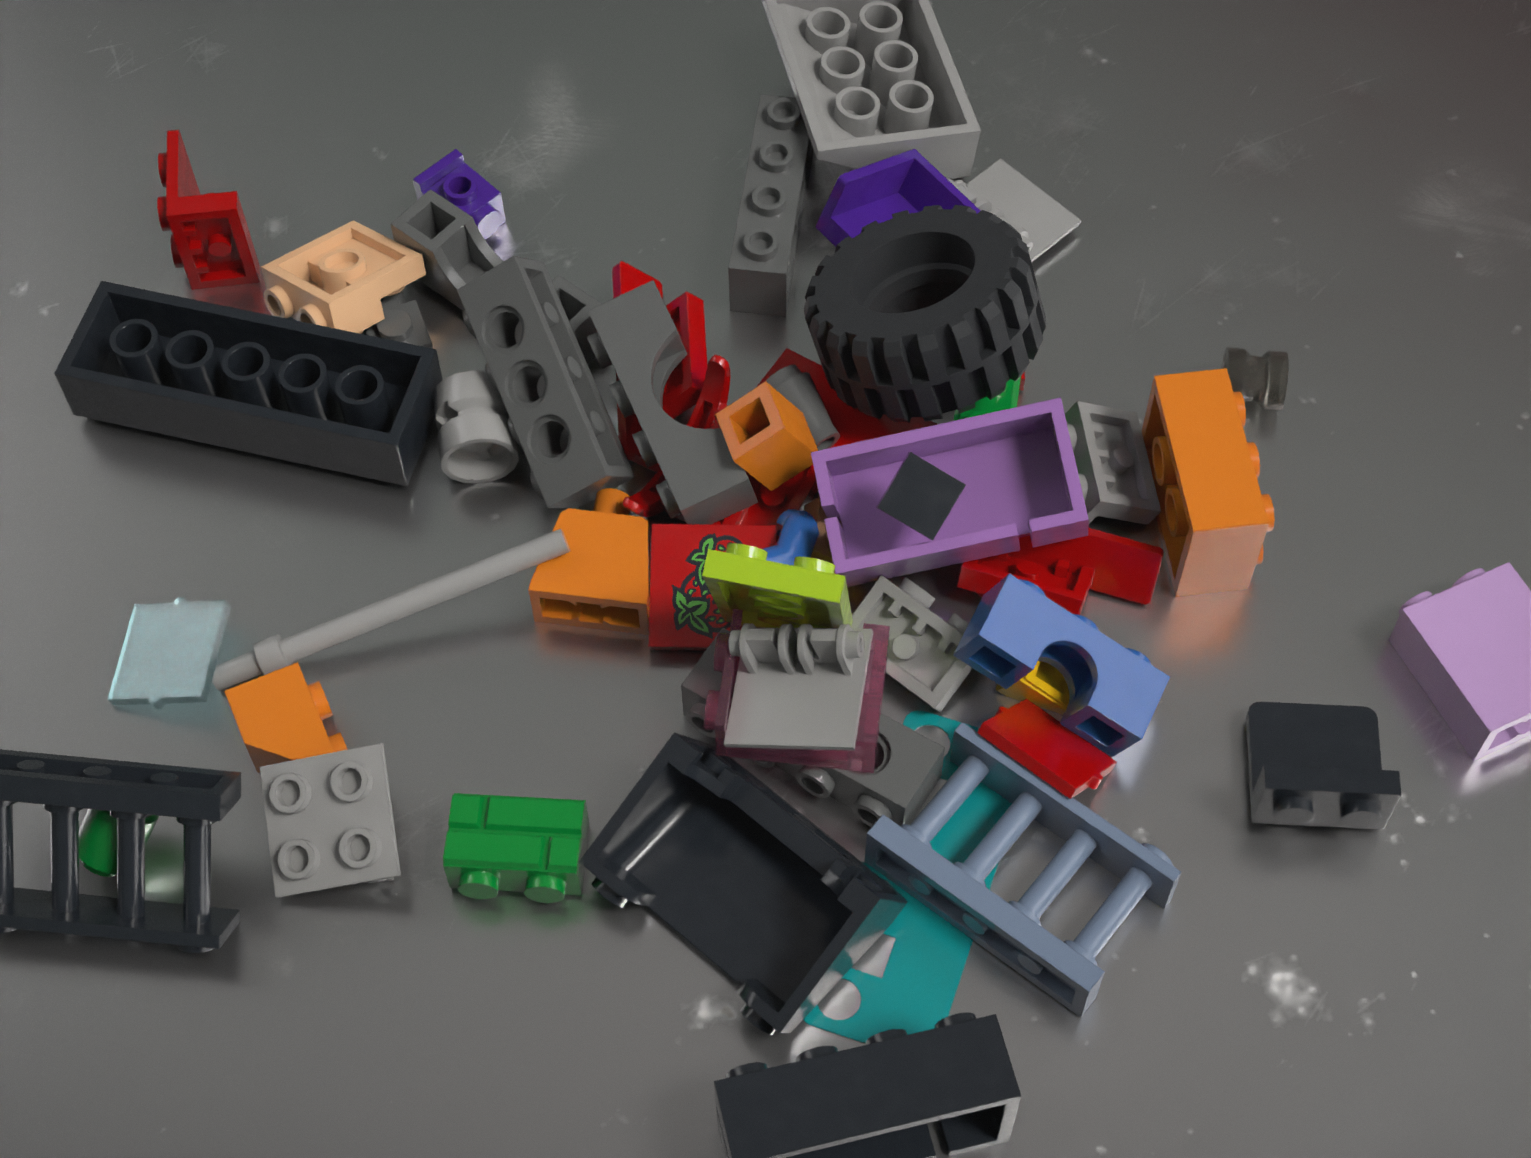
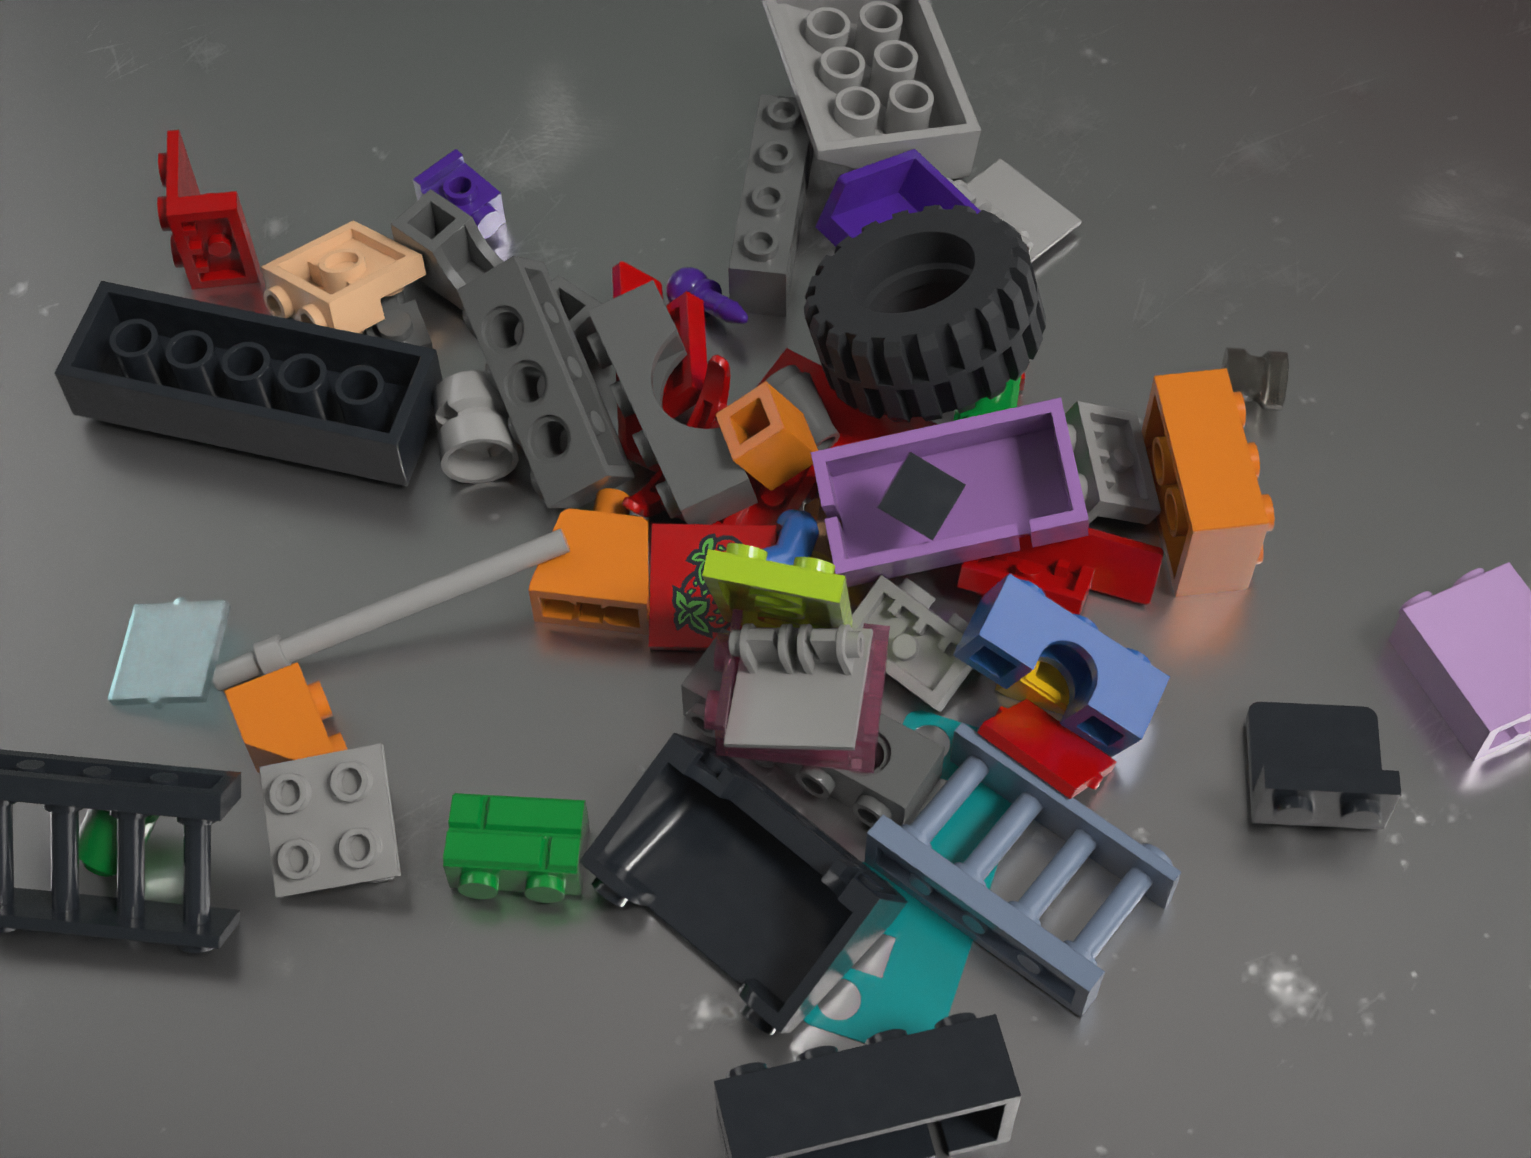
(710, 291): none -> dark purple bar

